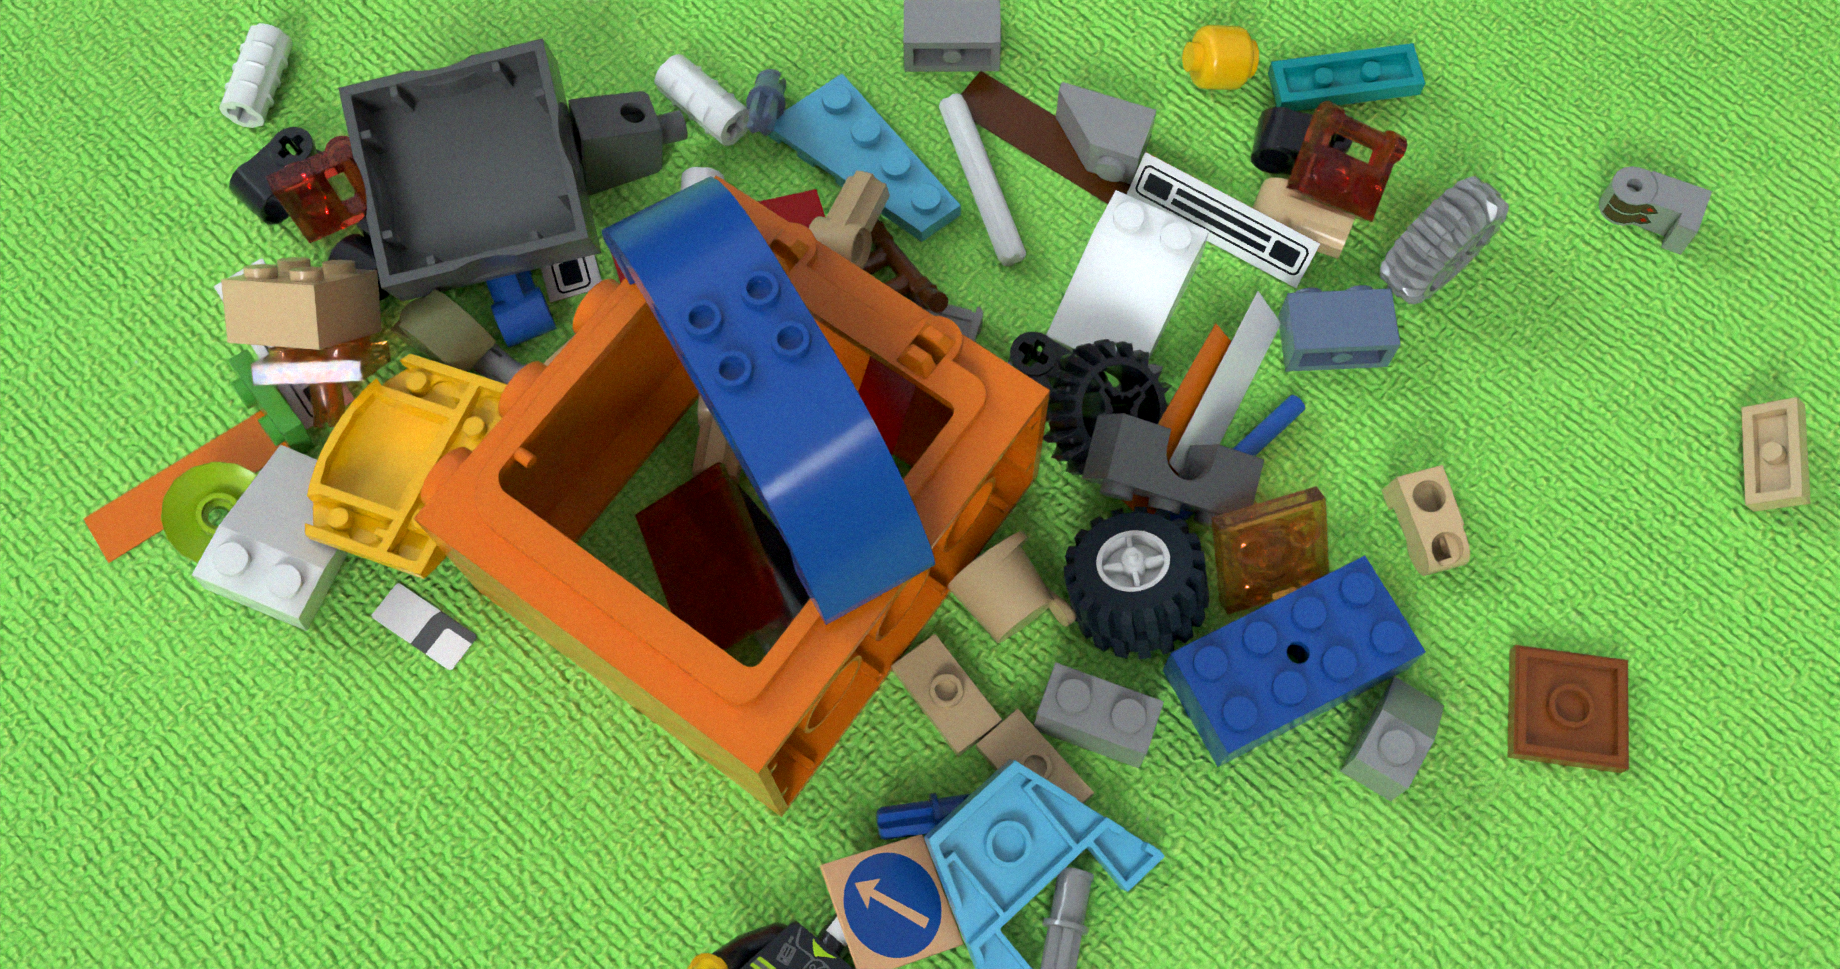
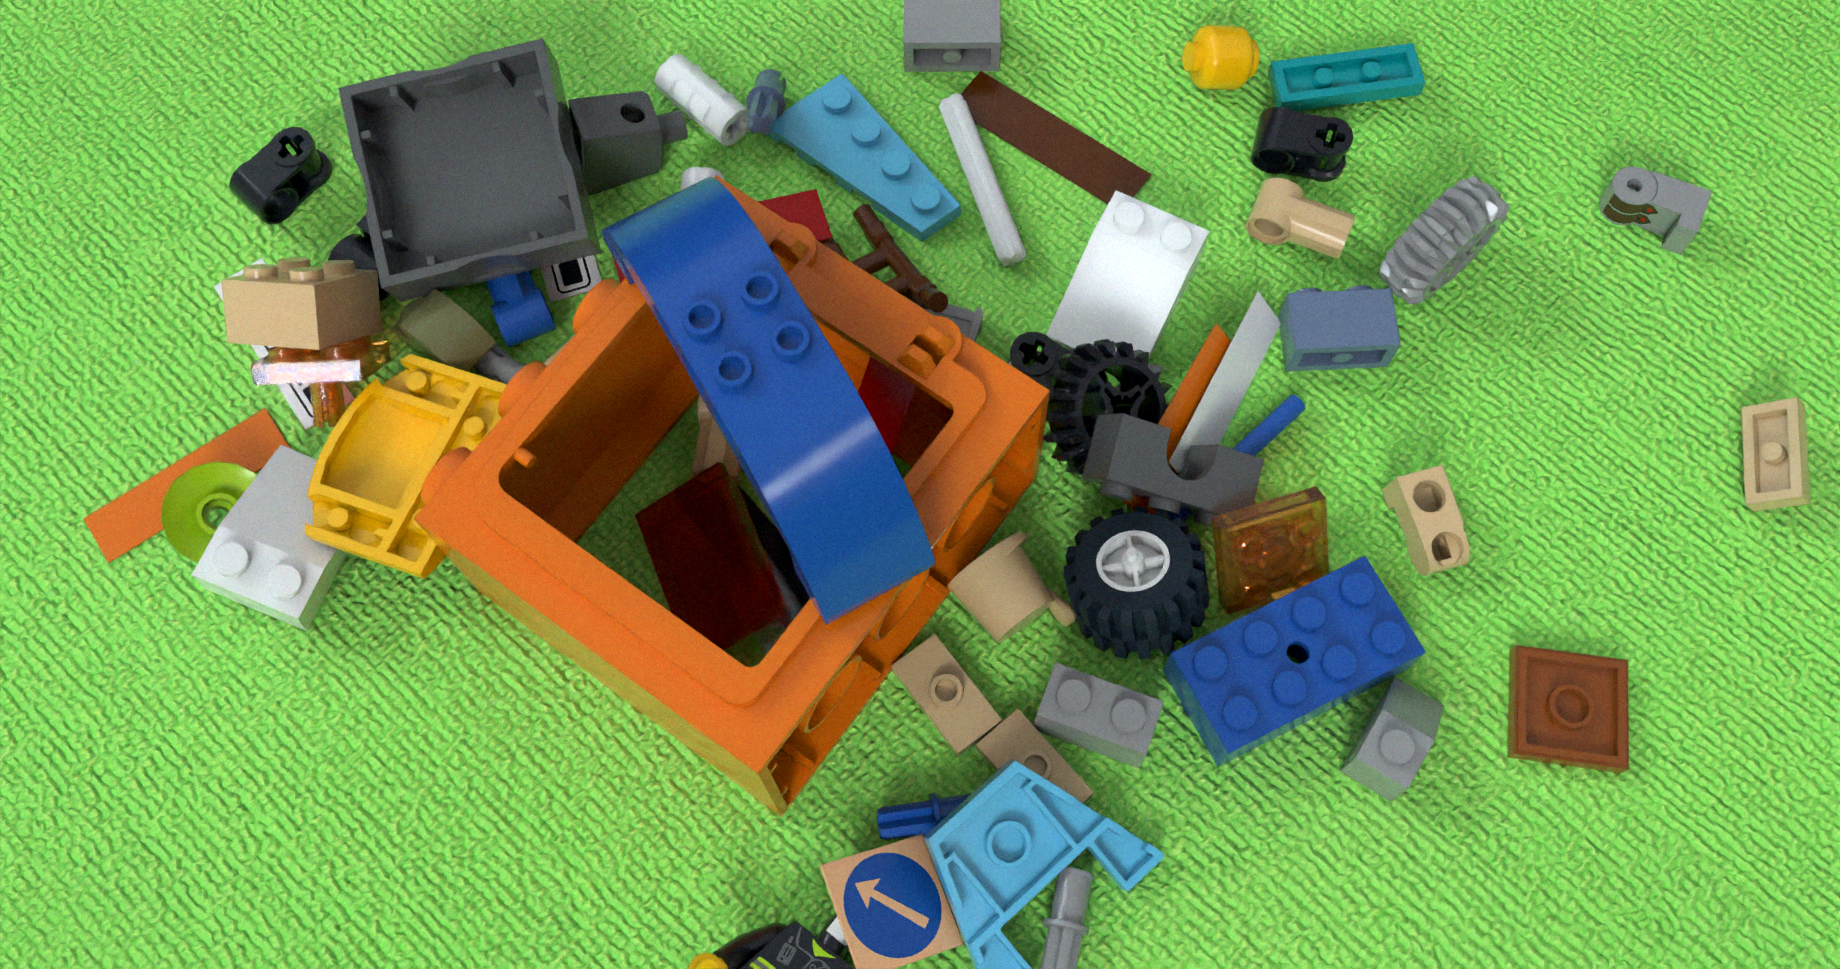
(256, 75): white axle -> none
(279, 420): bright green plate -> none
(312, 198): clear red plate -> none
(424, 626): white sticker -> none
(852, 218): tan piece -> none
(1105, 131): light grey slope -> none
(1230, 222): white sticker -> none
(1340, 178): clear red plate -> none

